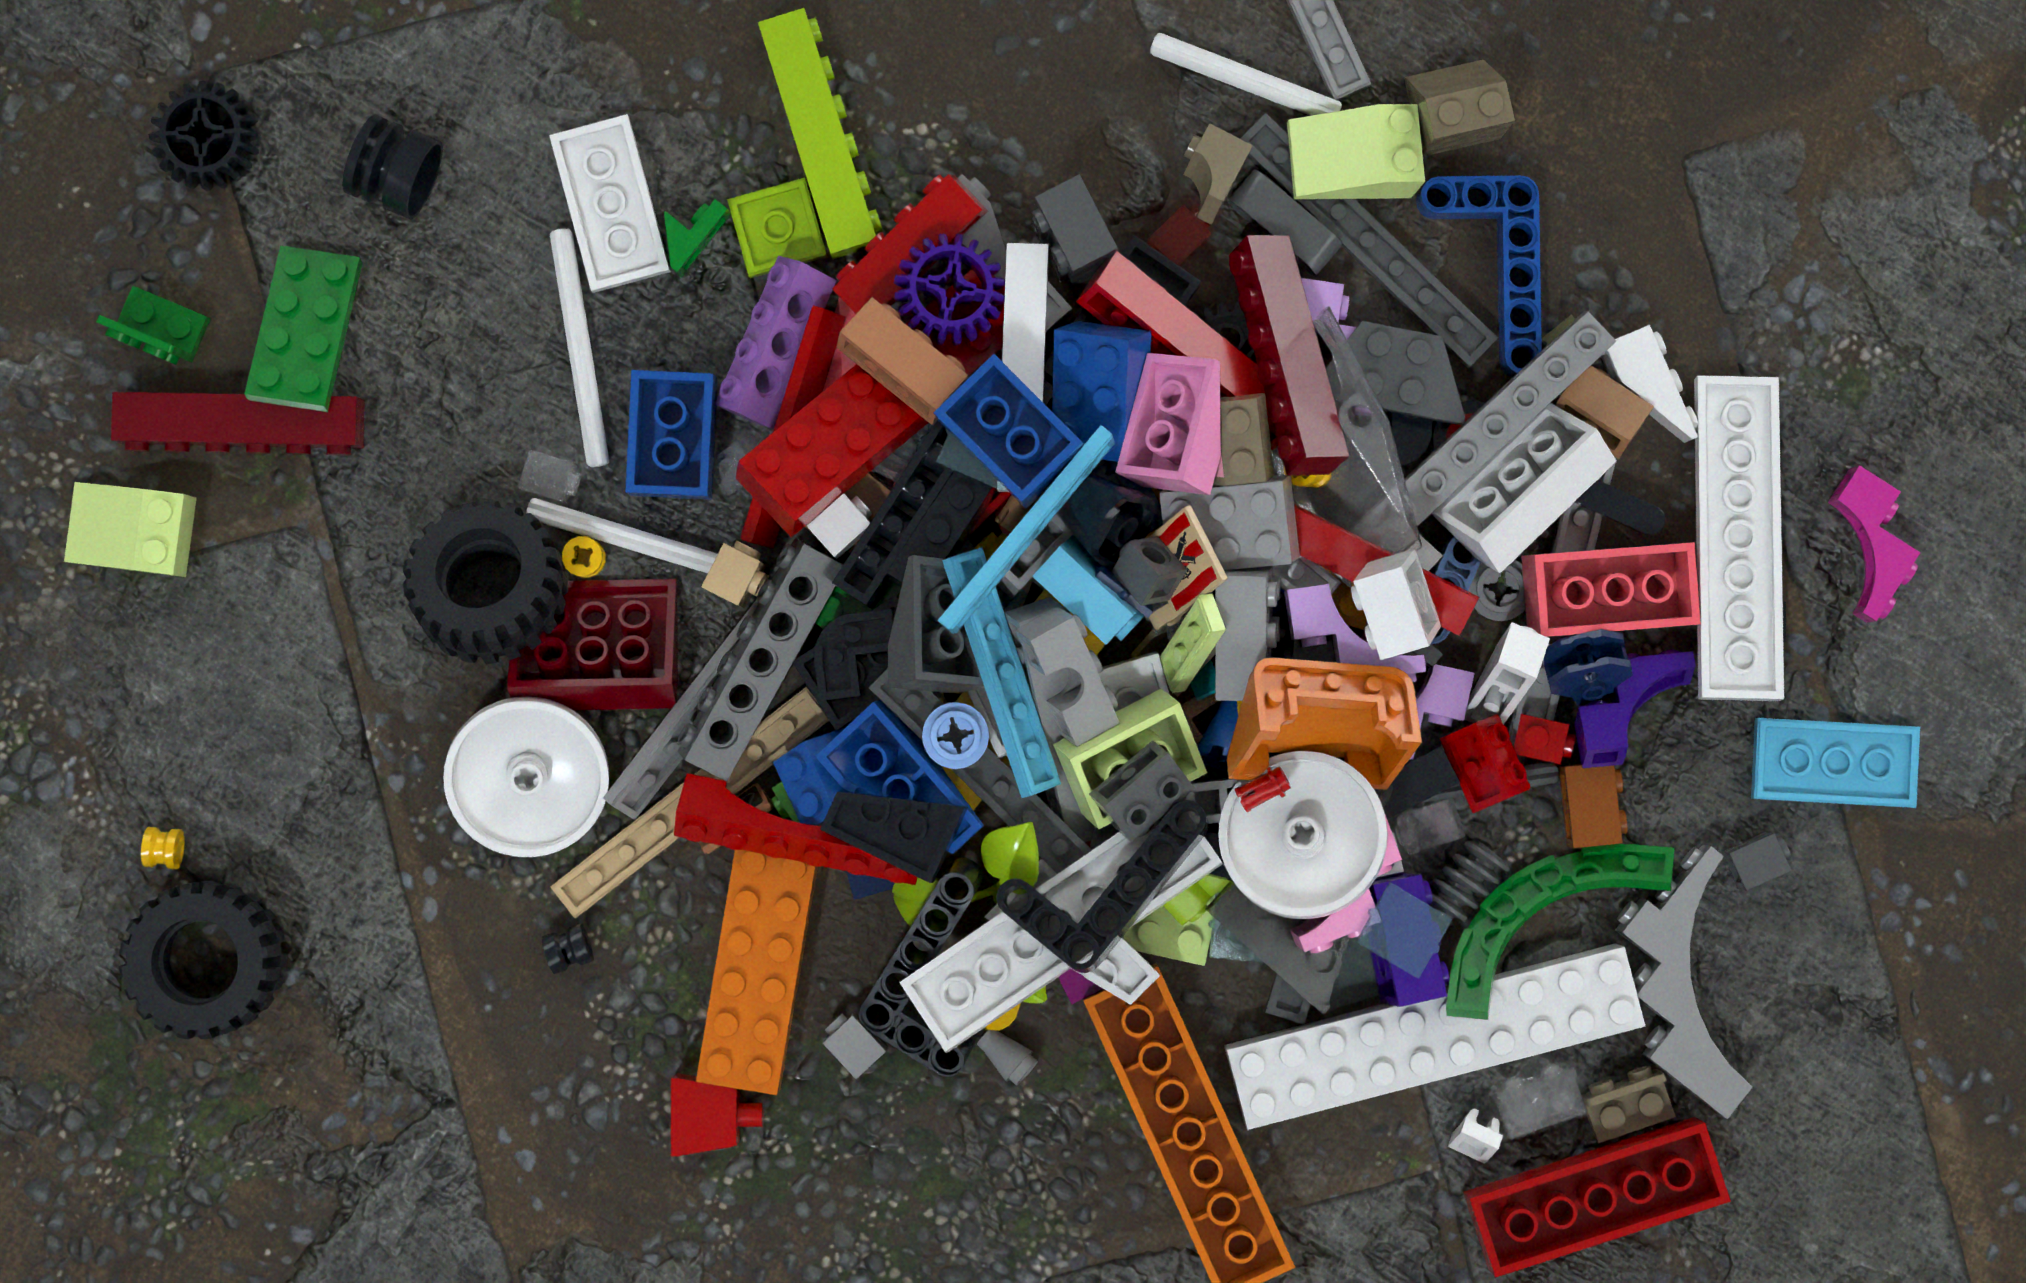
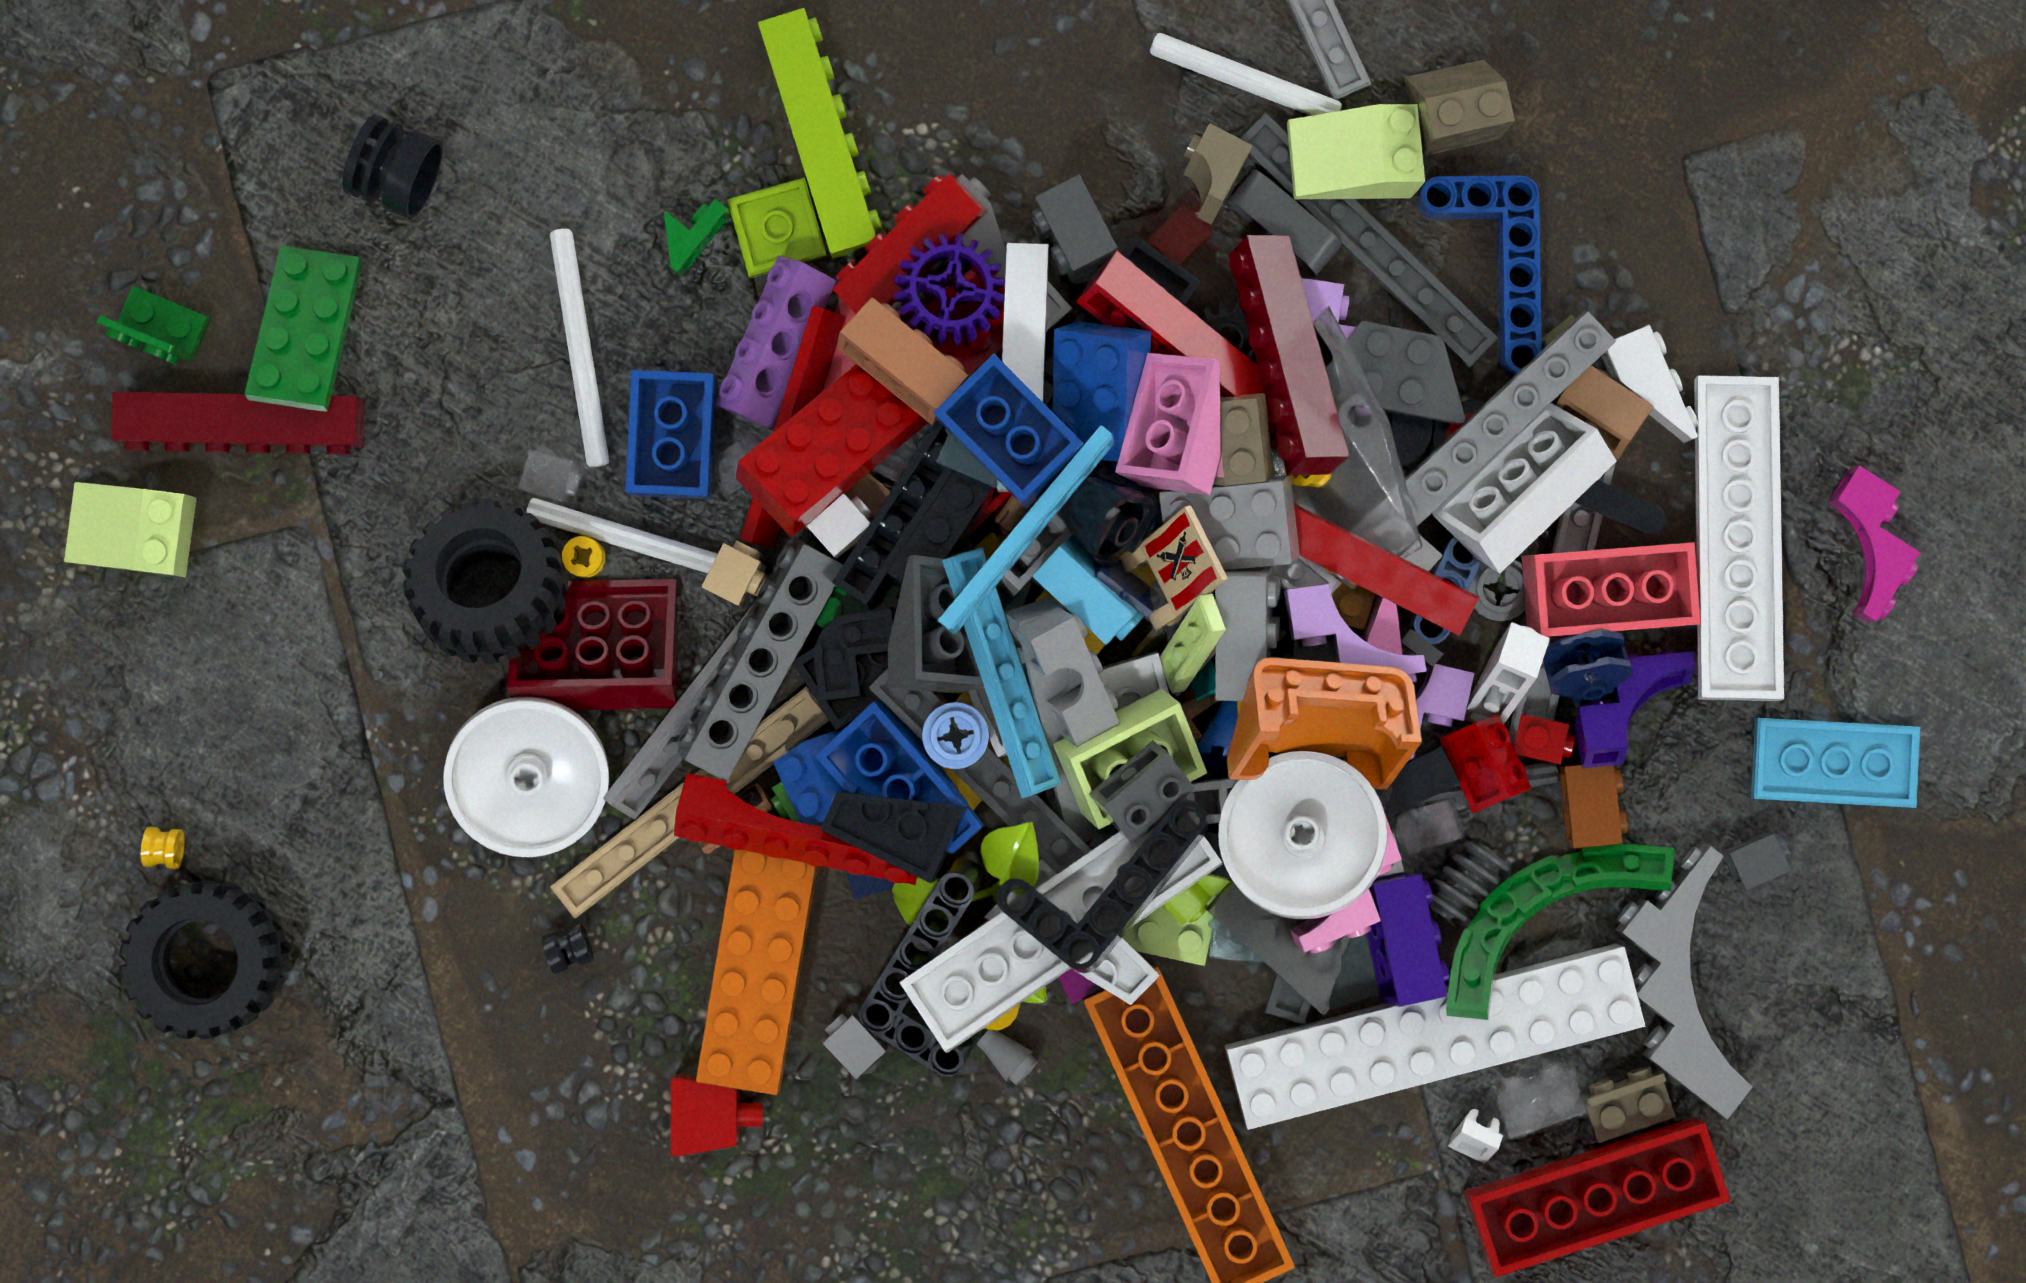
(200, 103): black gear -> none
(610, 203): white plate -> none
(1148, 570): dark grey brick -> none
(1263, 788): red pin -> none
(1396, 604): white brick -> none
(1403, 930): clear light blue piece -> none

